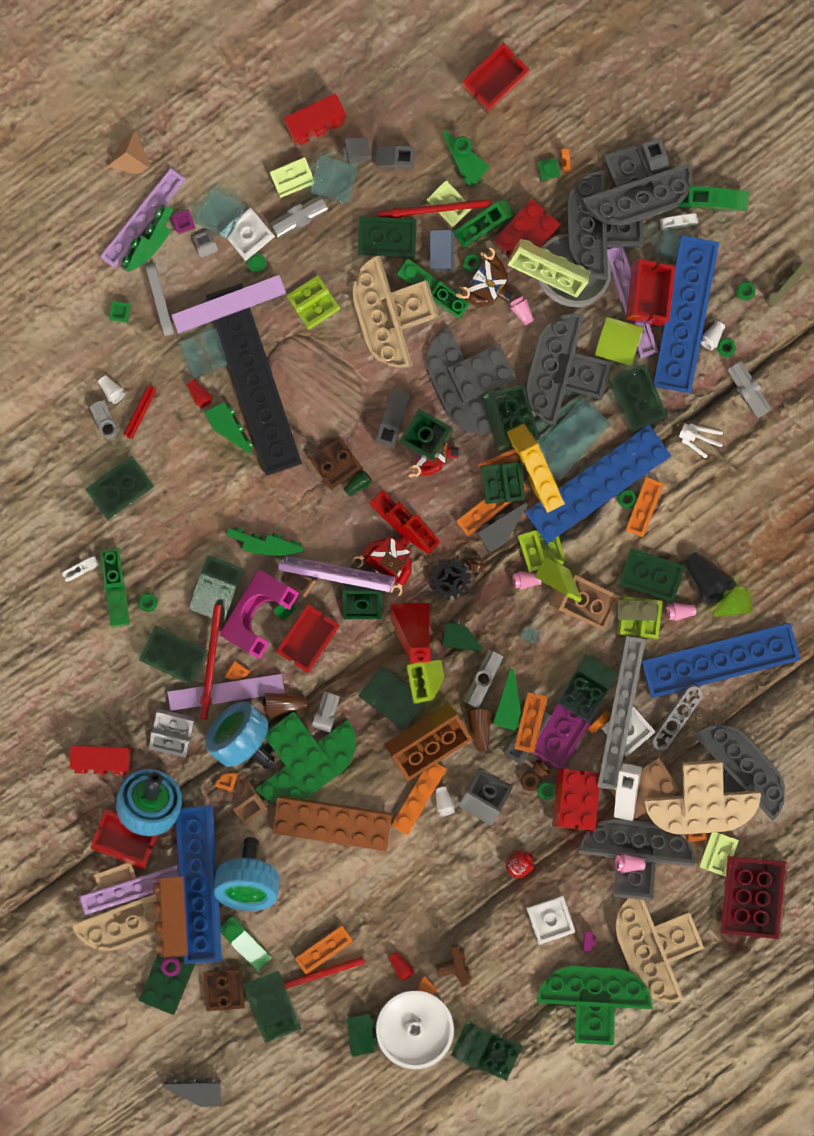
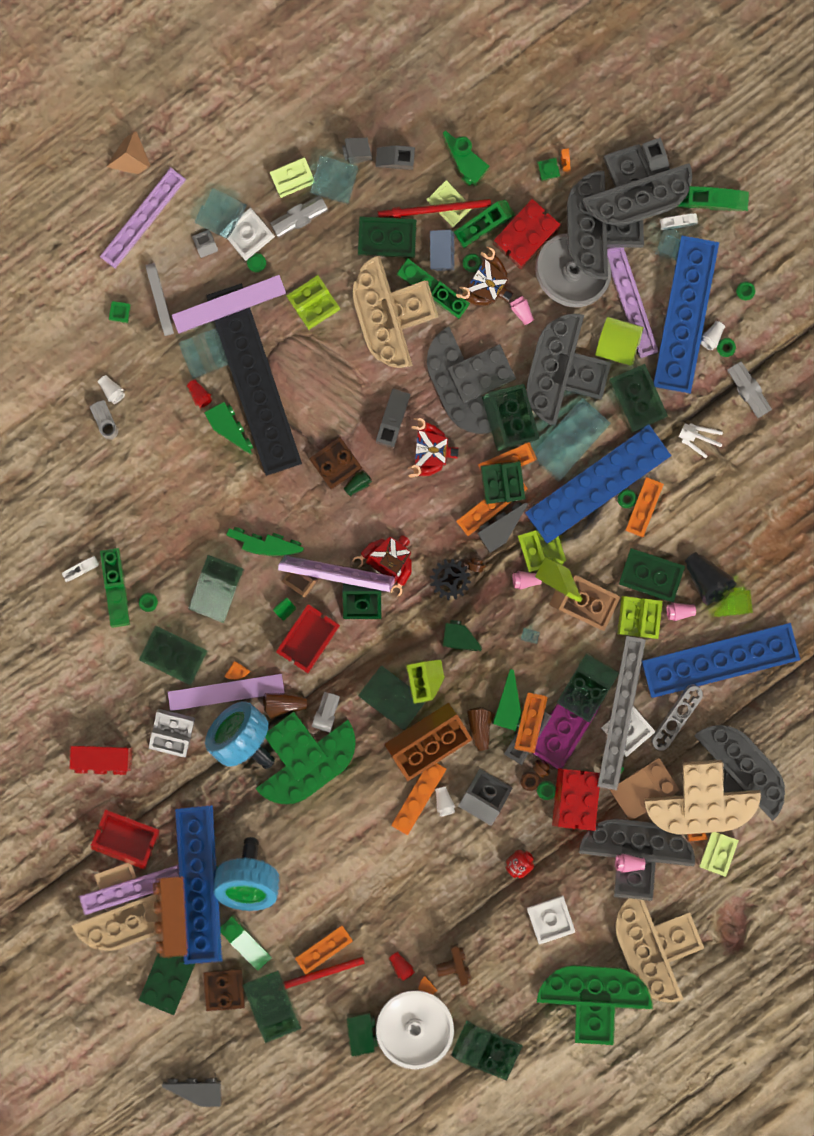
(120, 488): clear green brick -> none
(139, 412): red axle -> none
(145, 247): green slope -> none
(148, 802): dark azure wheel -> none
(164, 966): magenta plate -> none
(183, 222): magenta plate -> none
(206, 700): red bar -> none
(227, 781): orange tile -> none
(249, 803): medium nougat slope -> none
(261, 590): dark pink arch -> none
(315, 120): red piece -> none
(332, 823): dark orange plate -> none
(404, 523): red slope -> none
(413, 629): red slope -> none
(426, 436): dark green slope -> none
(477, 690): light grey piece -> none
(495, 78): red piece -> none
(540, 475): yellow arch -> none
(549, 268): yellowish green slope -> none
(589, 940): magenta plate -> none
(599, 721): orange tile -> none
(627, 791): white slope -> none
(637, 610): olive plate -> none
(650, 292): red piece -> none
(754, 897): dark red slope -> none
(787, 284): olive plate -> none

